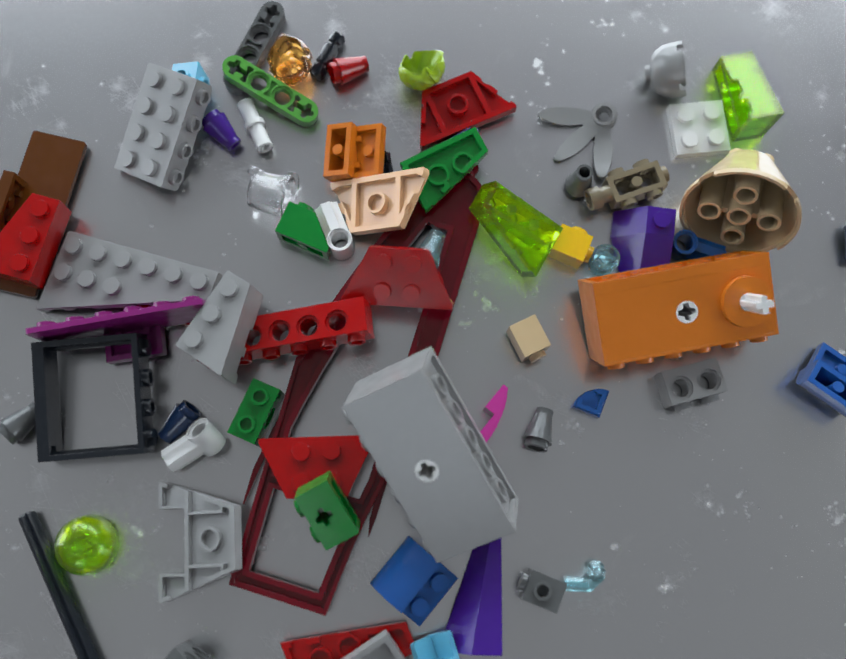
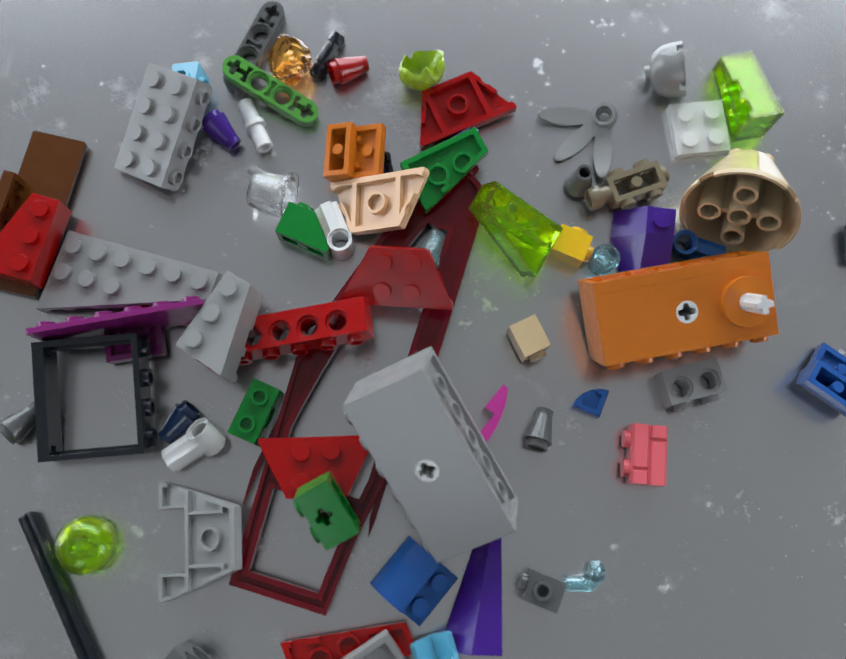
(645, 455): none -> coral brick

